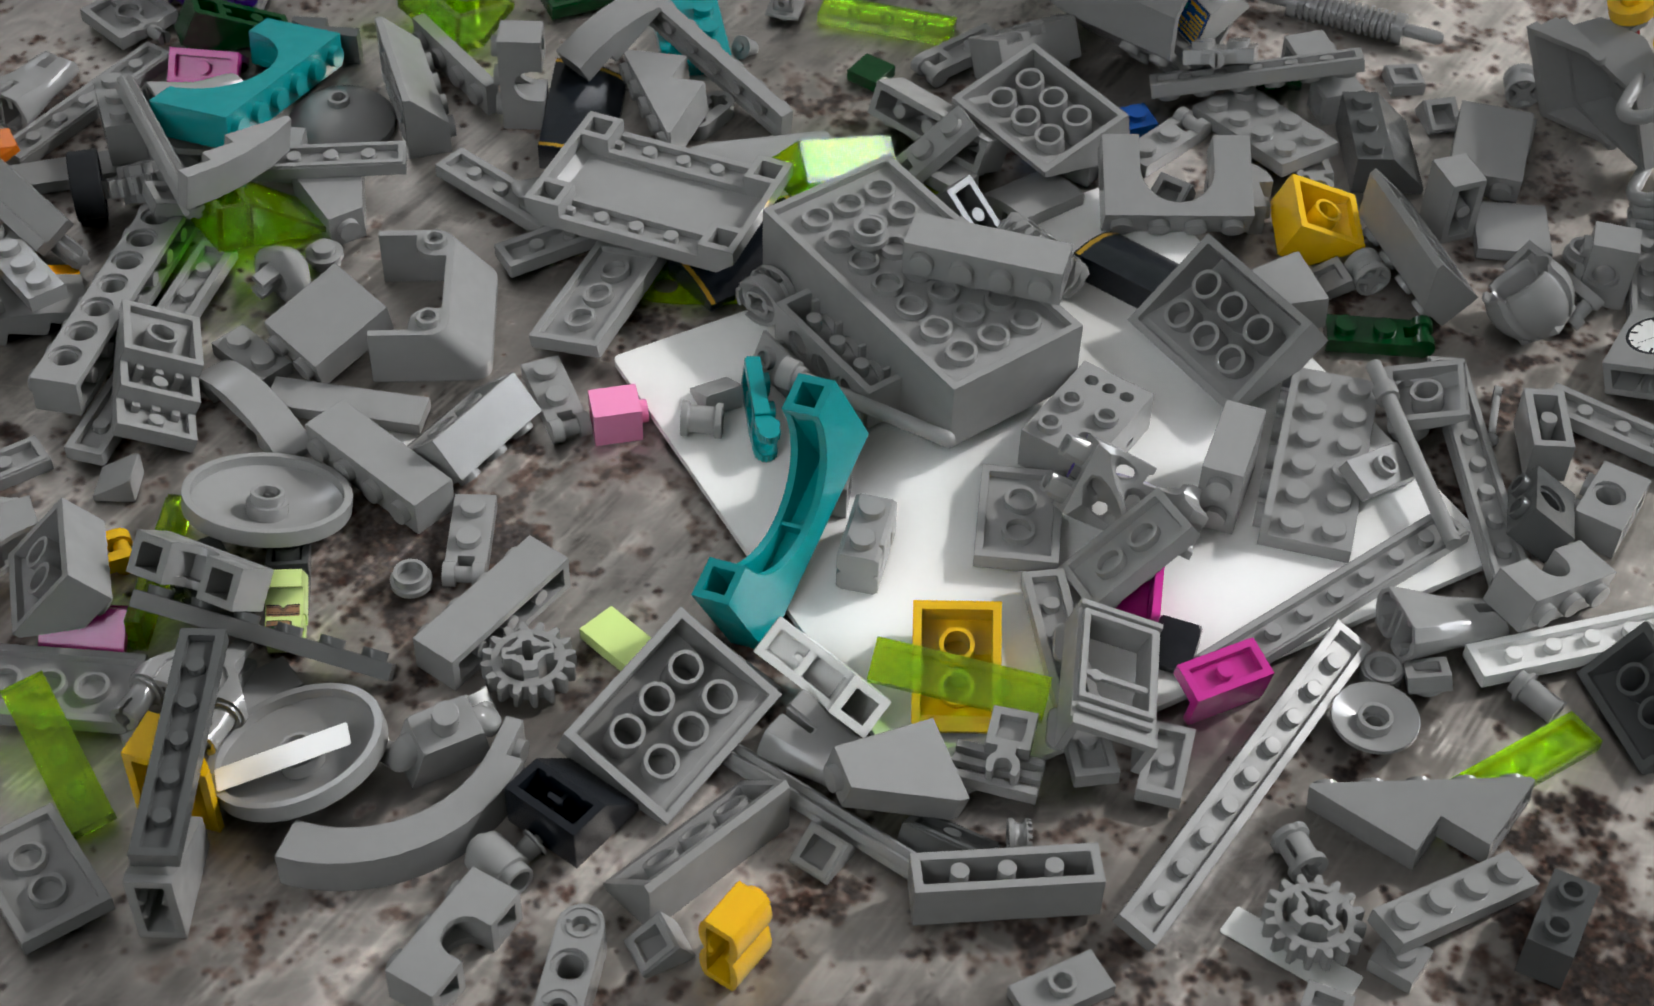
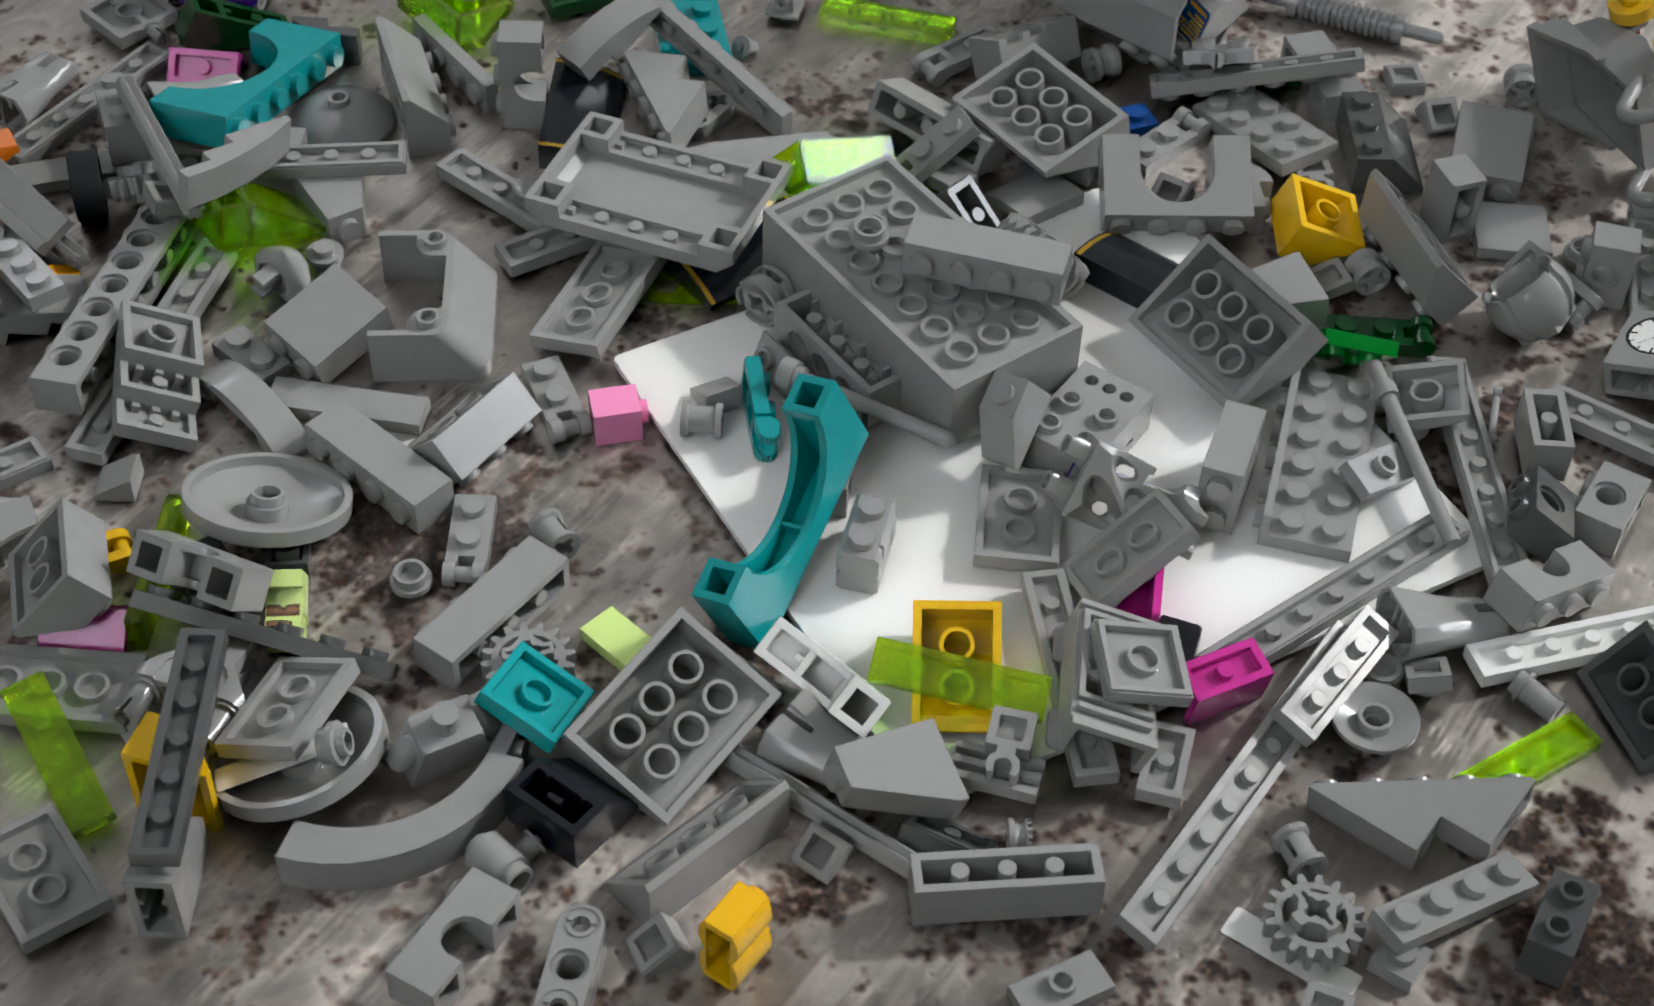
(287, 708): none -> light grey plate
(334, 744): none -> light grey plate
(534, 697): none -> teal plate
(550, 529): none -> light grey bush
(870, 70): dark green tile -> none
(1010, 418): none -> light grey slope
(1101, 62): none -> light grey wheel
(1141, 663): none -> light grey plate
(1336, 676): none -> plate
(1355, 348): none -> green plate

